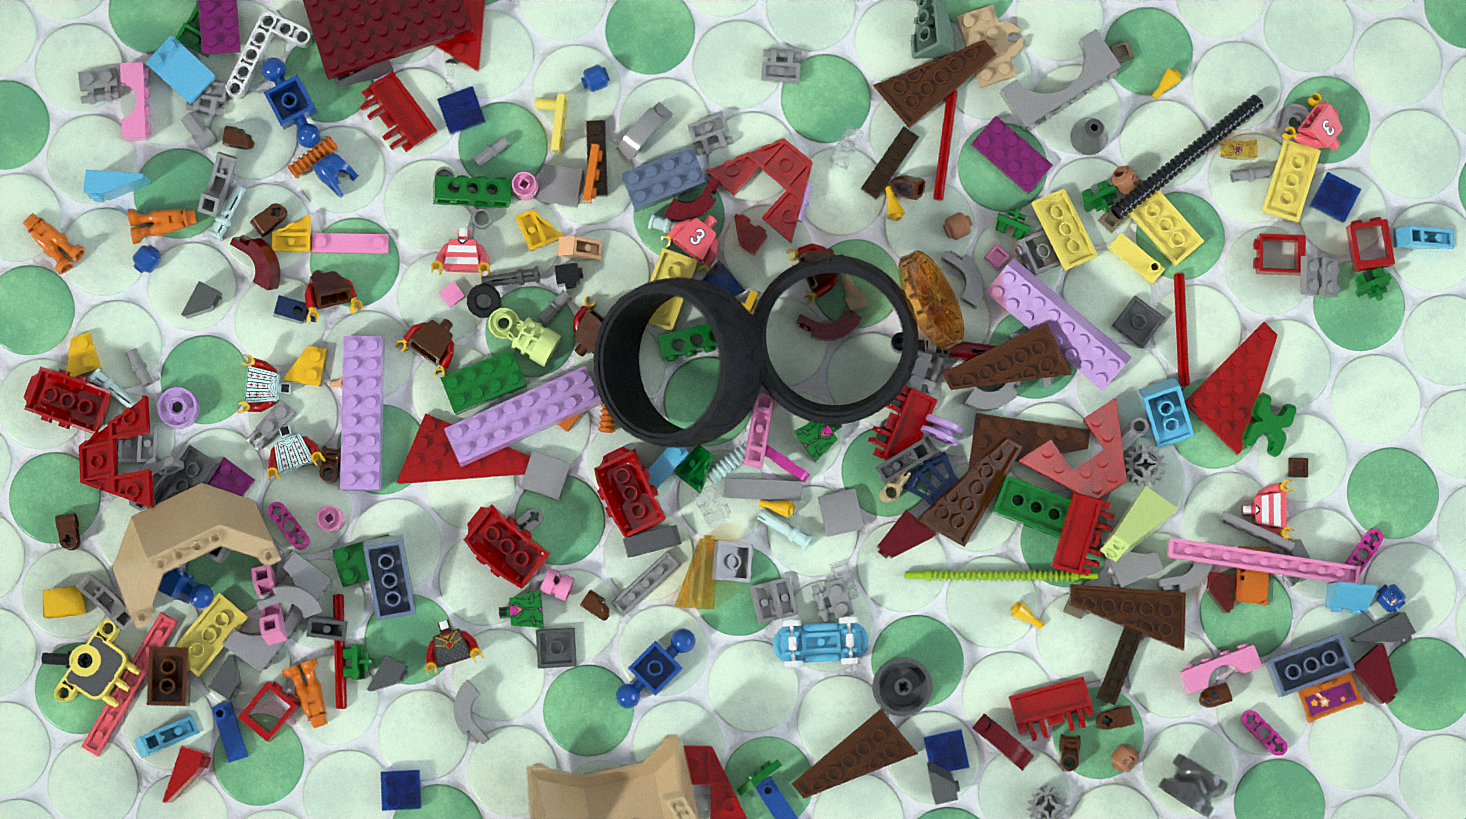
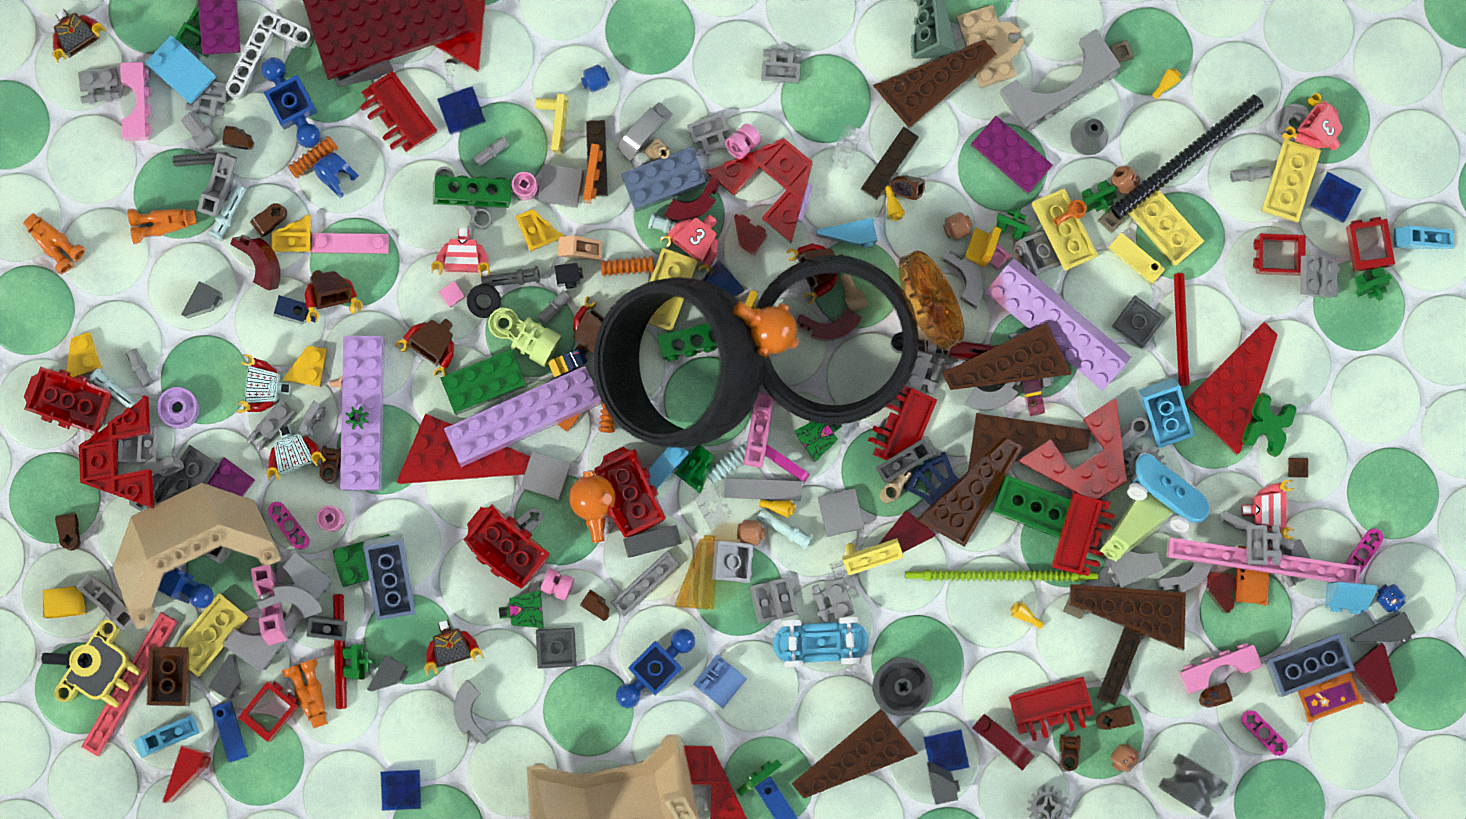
(74, 34): none -> torso
(110, 185): medium azure slope -> none
(146, 259): blue head -> none
(195, 159): none -> dark grey axle
(313, 414): none -> light grey plate
(352, 416): none -> green gear
(567, 361): none -> leg
(590, 501): none -> orange piece
(627, 266): none -> orange piece
(657, 150): none -> tan pin
(719, 681): none -> medium blue hinge
(743, 141): none -> bright pink wheel
(751, 532): none -> nougat head
(771, 328): none -> orange piece
(854, 233): none -> medium azure slope
(880, 554): none -> light yellow piece
(942, 430): lavender wheel -> none
(945, 146): red axle -> none
(982, 246): none -> yellow panel
(1033, 397): none -> clear pink leg
(1075, 209): none -> orange plate
(1171, 490): none -> medium azure piece
(1239, 150): clear yellow leg -> none
(1257, 544): none -> light grey plate

